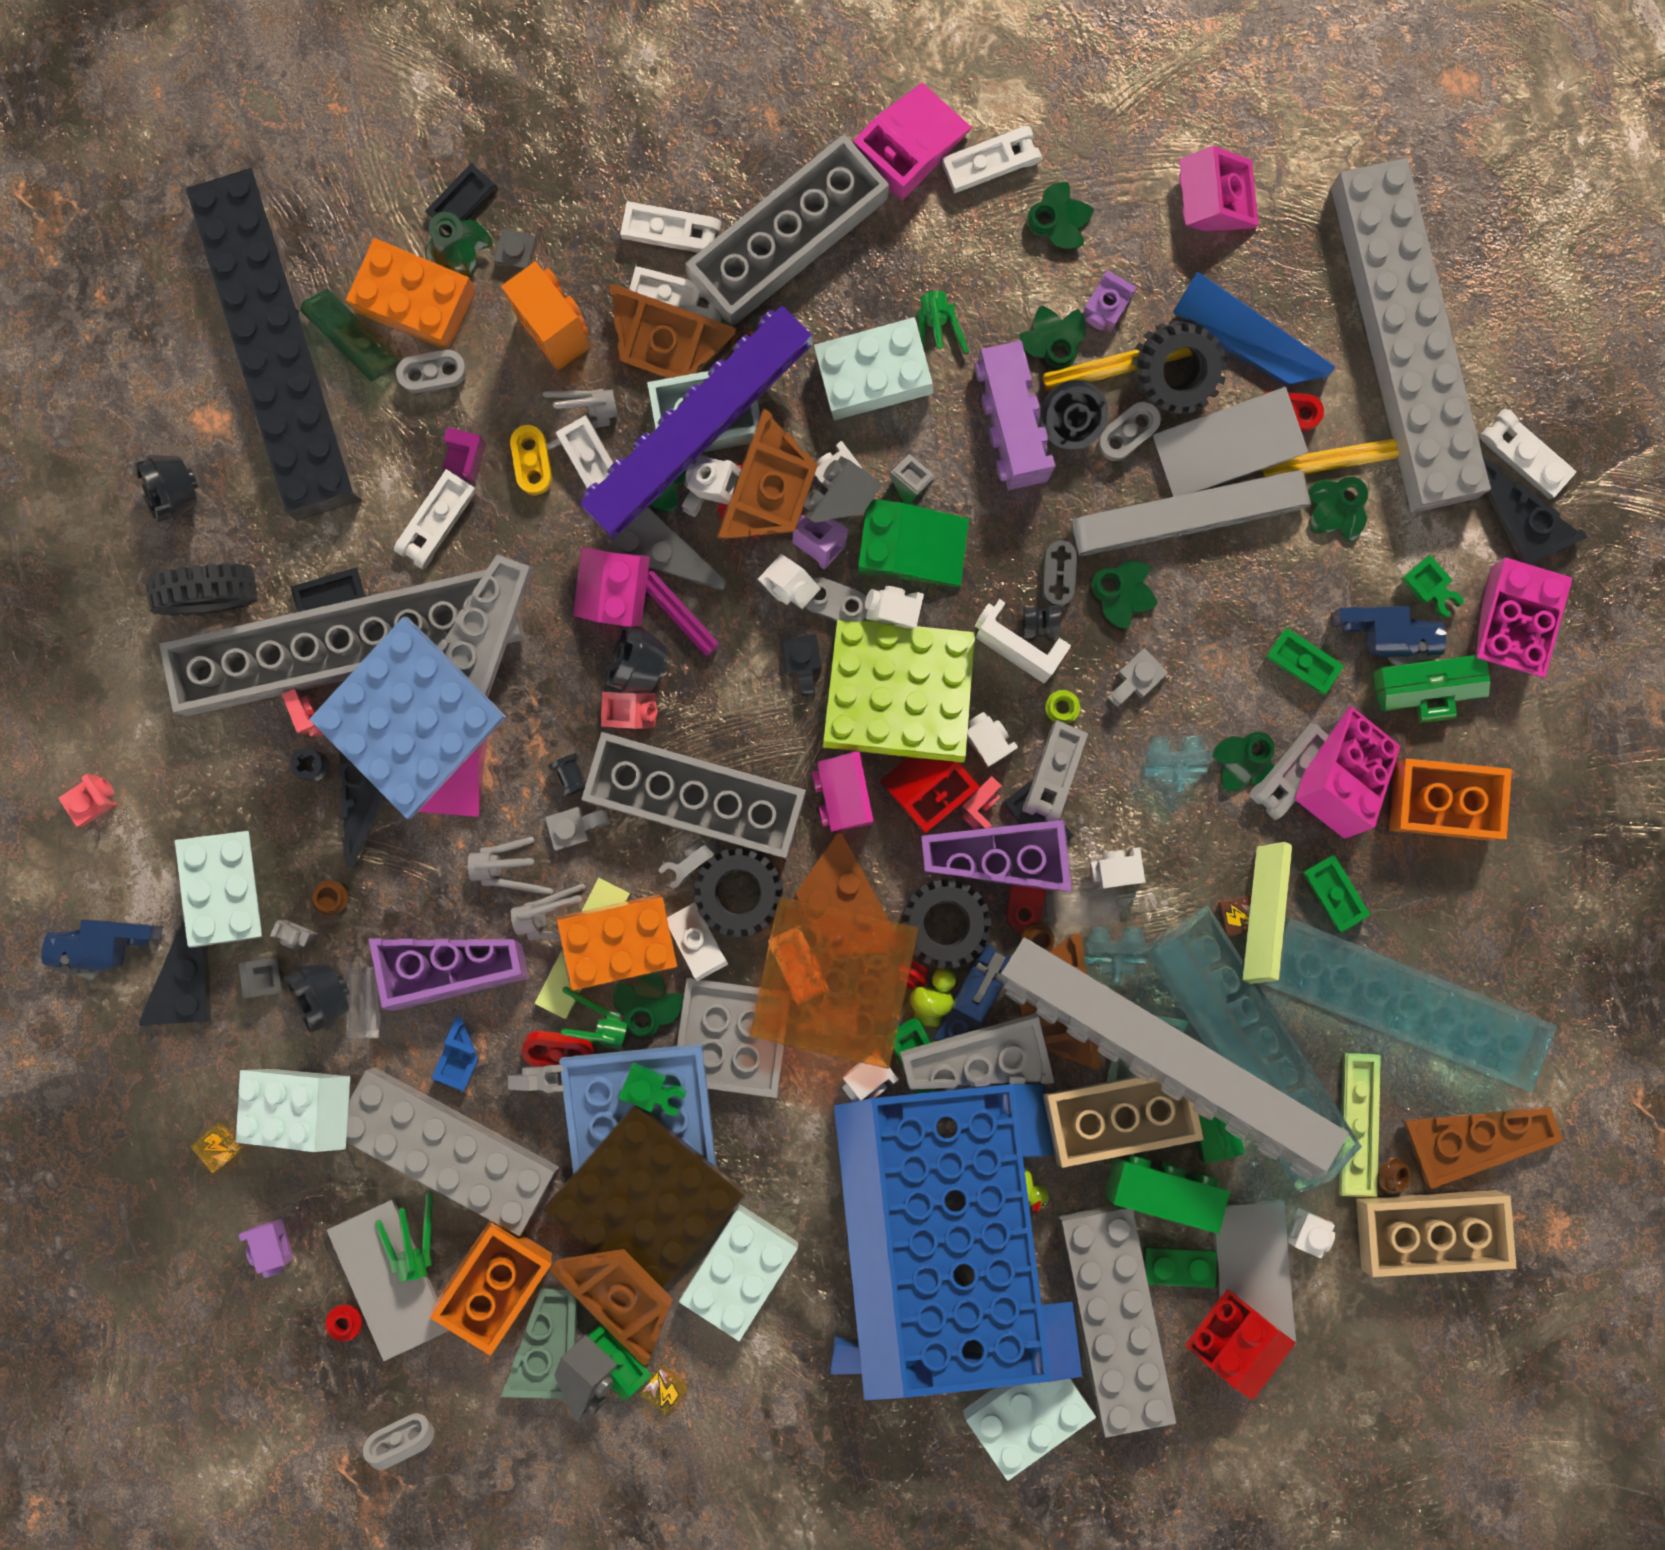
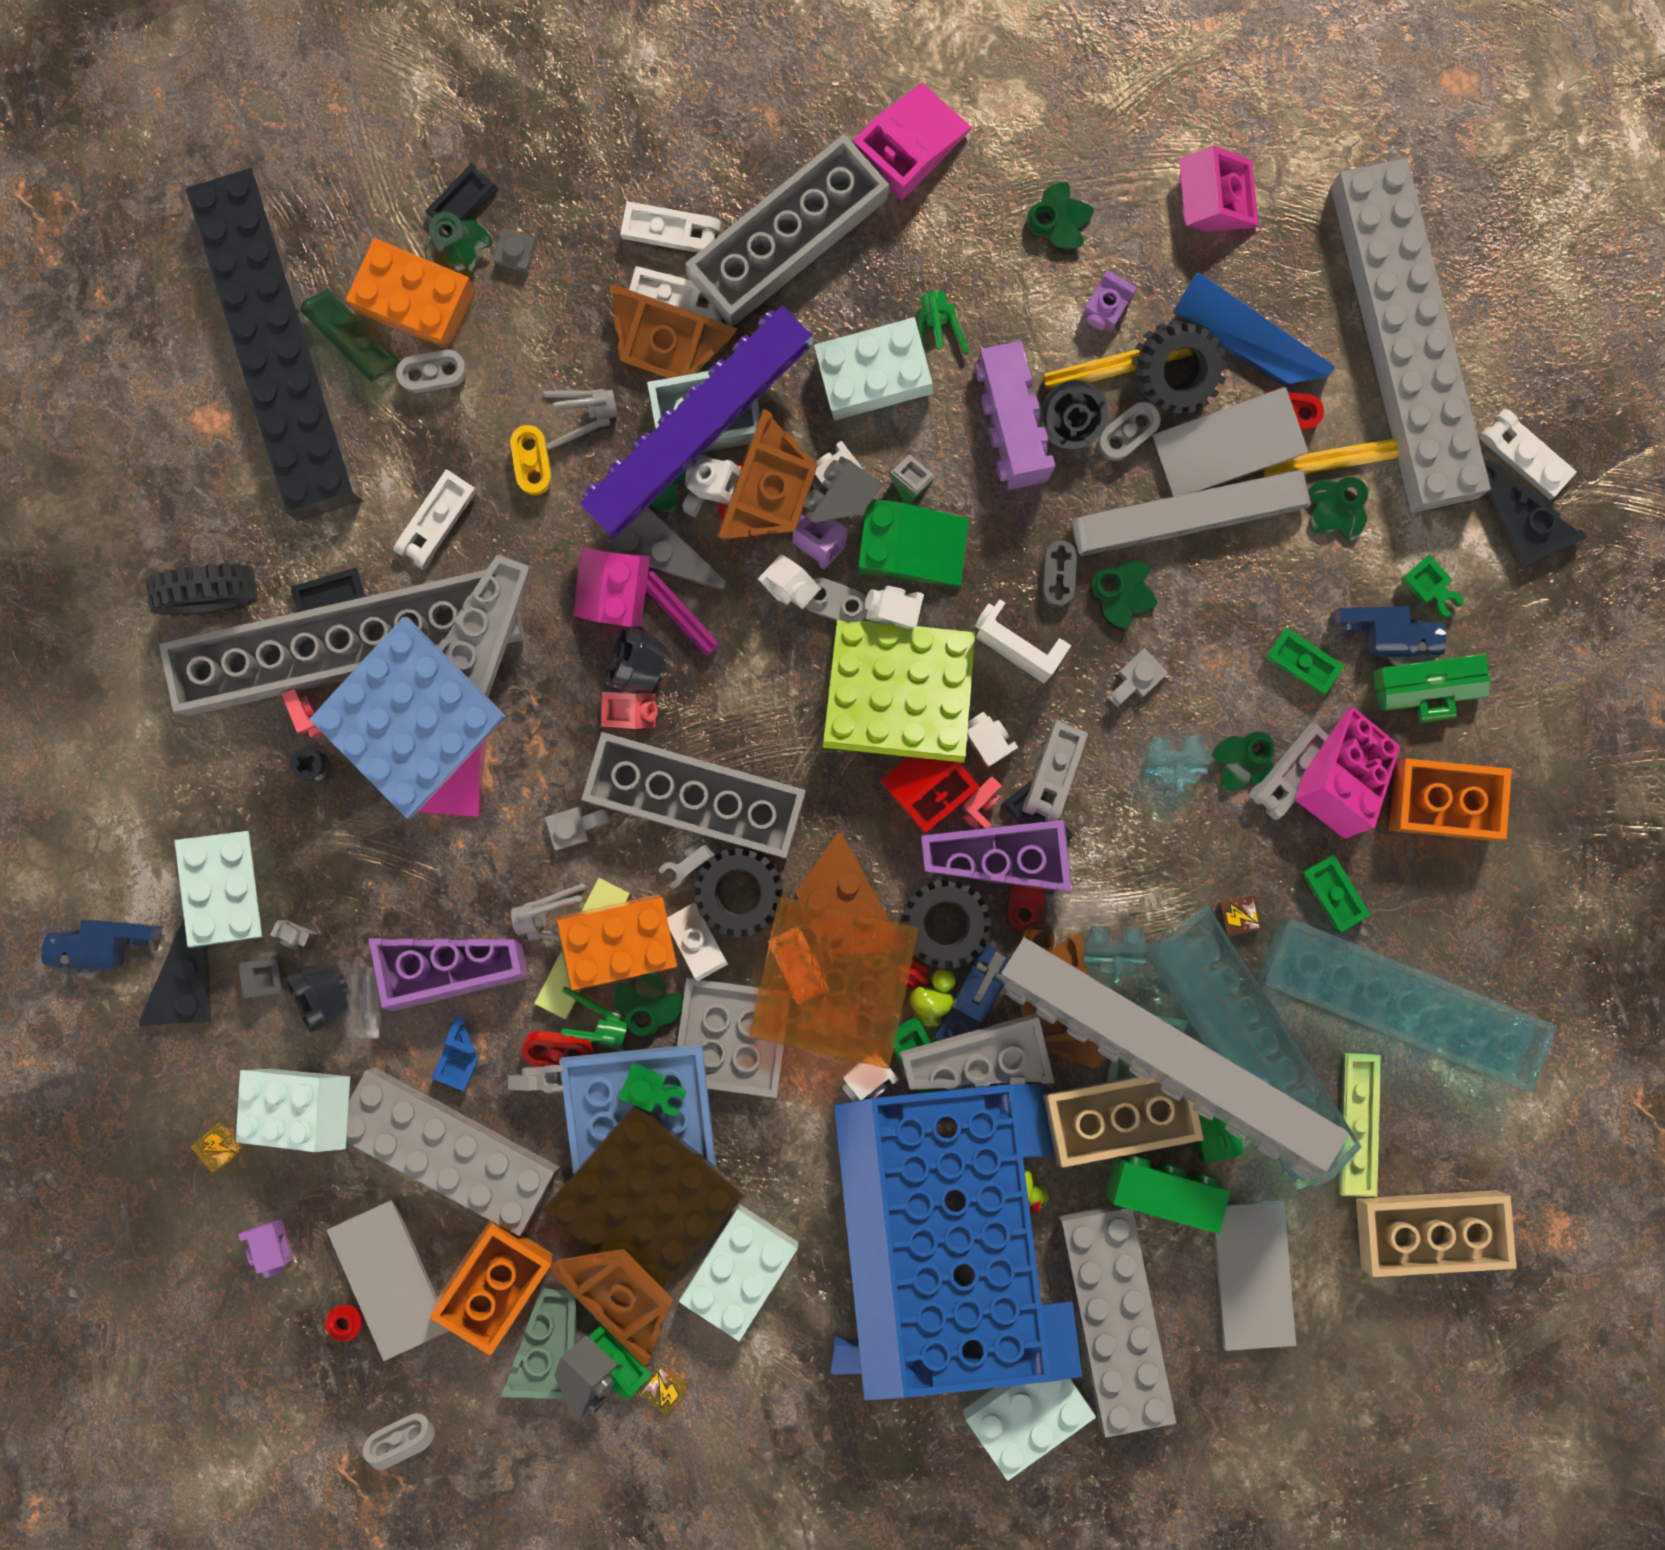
(88, 799): coral bracket -> none
(166, 486): black cone -> none
(329, 898): reddish brown plate -> none
(359, 809): black wing -> none
(410, 1262): green plant -> none
(463, 454): magenta panel -> none
(487, 865): light grey plant -> none
(548, 316): orange brick -> none
(568, 774): black bush -> none
(585, 450): white plate -> none
(803, 658): black plate -> none
(844, 793): dark pink slope -> none
(991, 159): white plate -> none
(1035, 618): black wheel -> none
(1054, 333): dark green plate -> none
(1062, 696): lime plate -> none
(1118, 869): white brick -> none
(1180, 1266): green plate -> none
(1240, 1344): red slope -> none
(1267, 913): yellowish green tile -> none
(1311, 1233): white brick -> none
(1394, 1175): reddish brown plate -> none
(1470, 1143): dark orange wing -> none
(1521, 616): dark pink slope -> none

